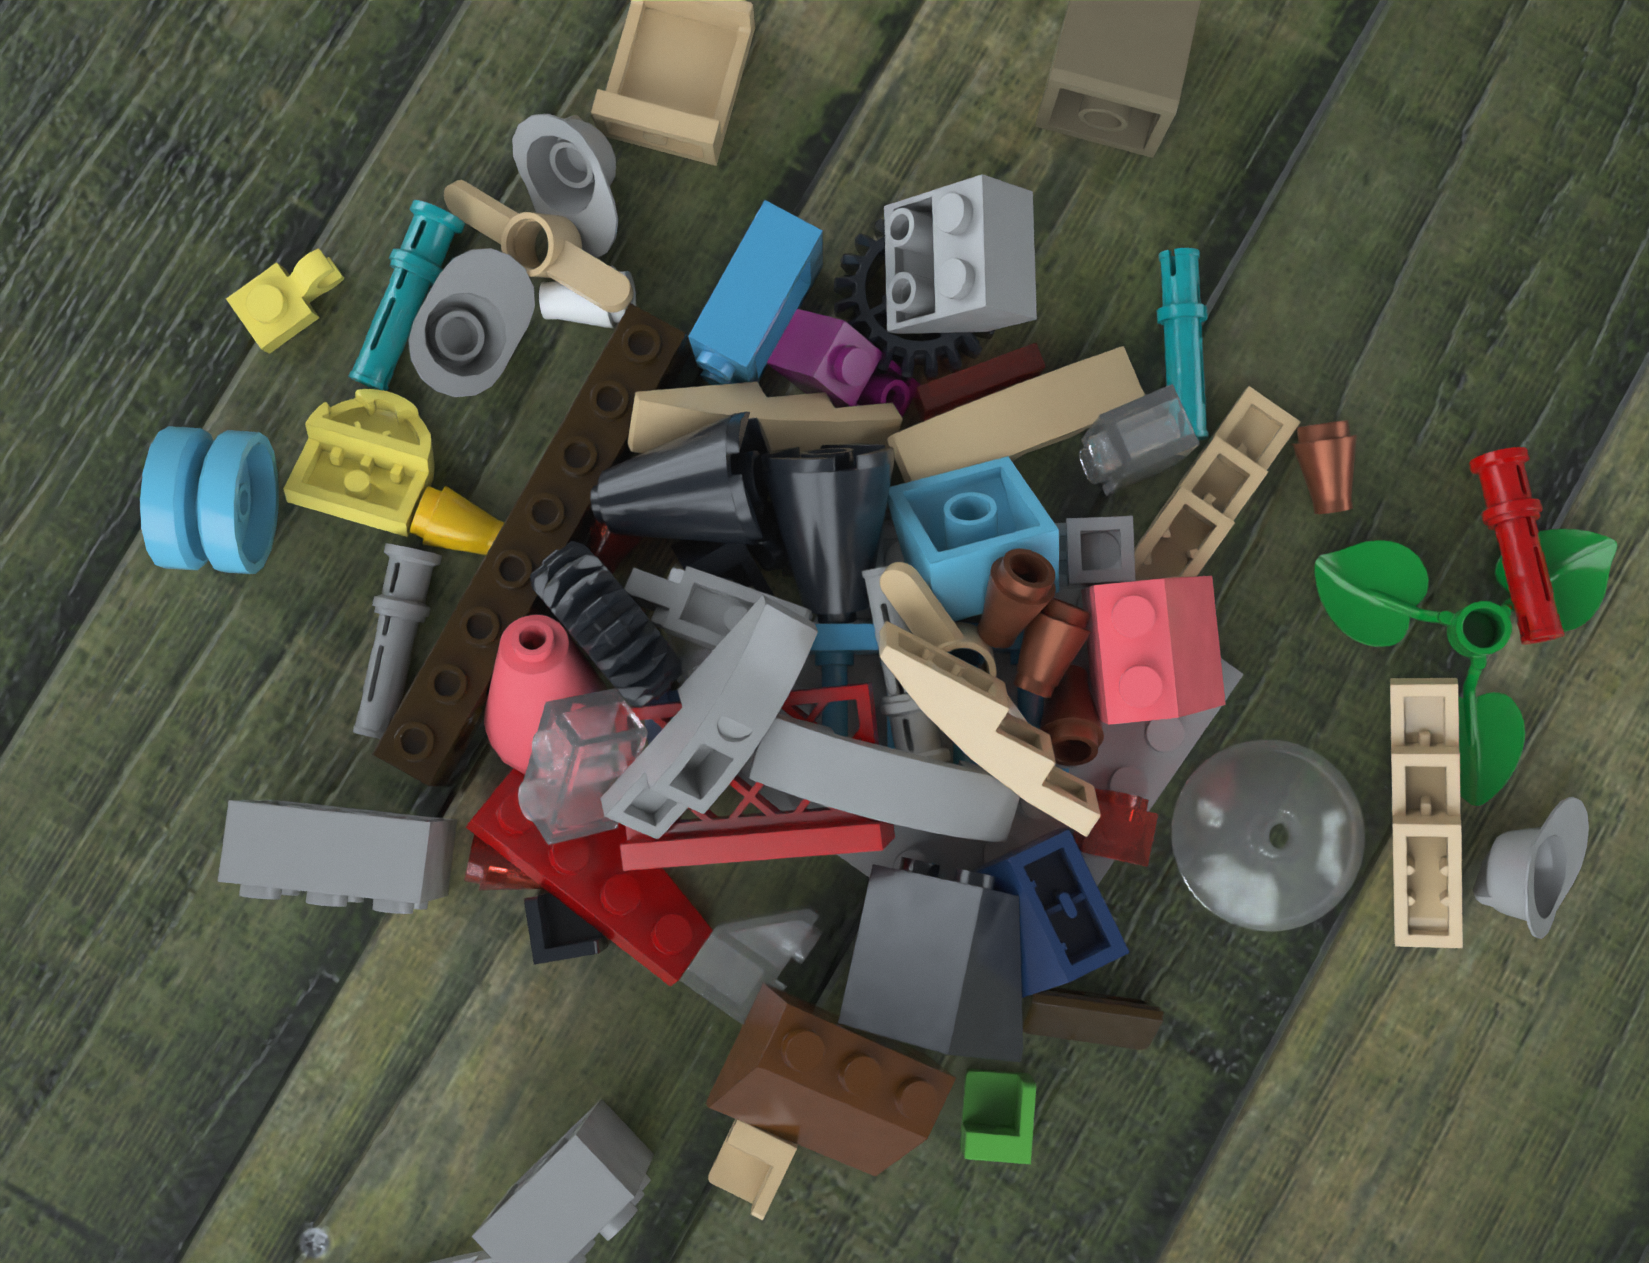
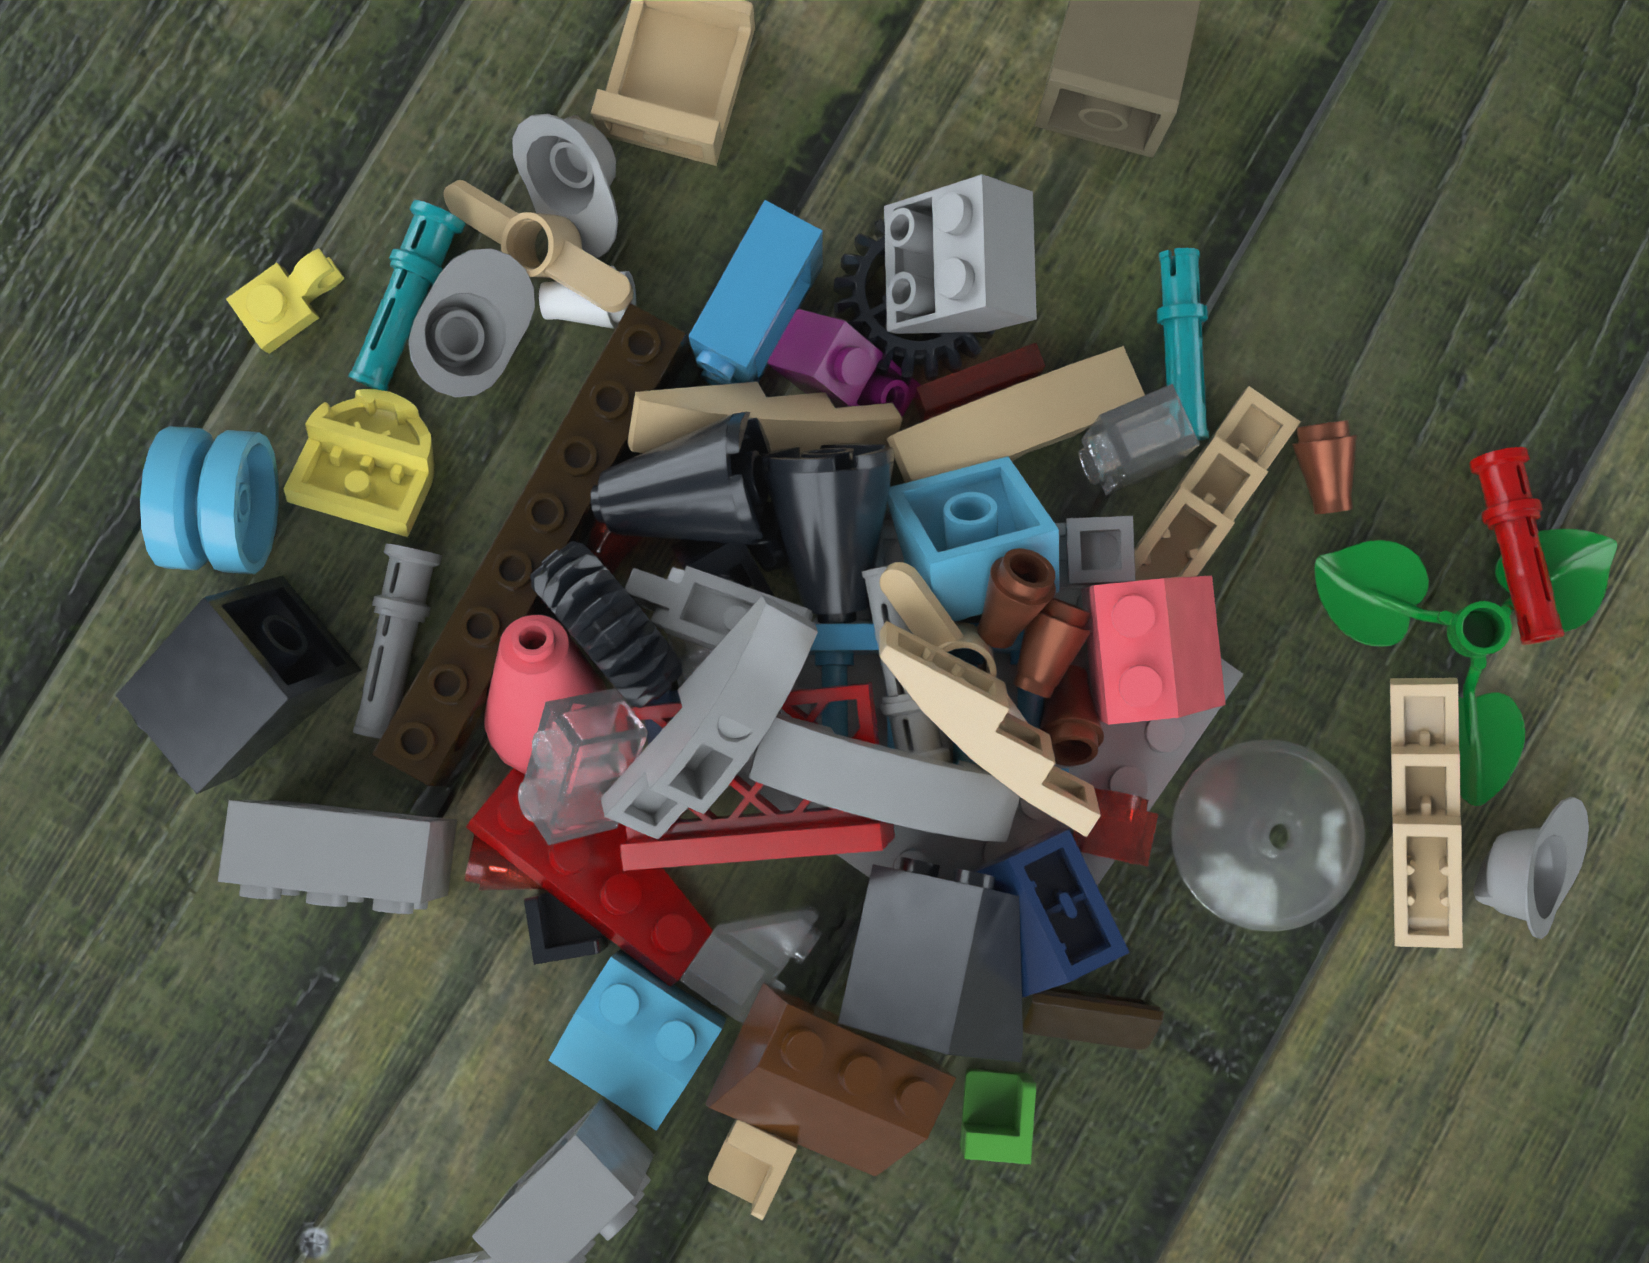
(236, 680): none -> black slope
(454, 522): yellow cone -> none
(637, 1039): none -> medium azure slope

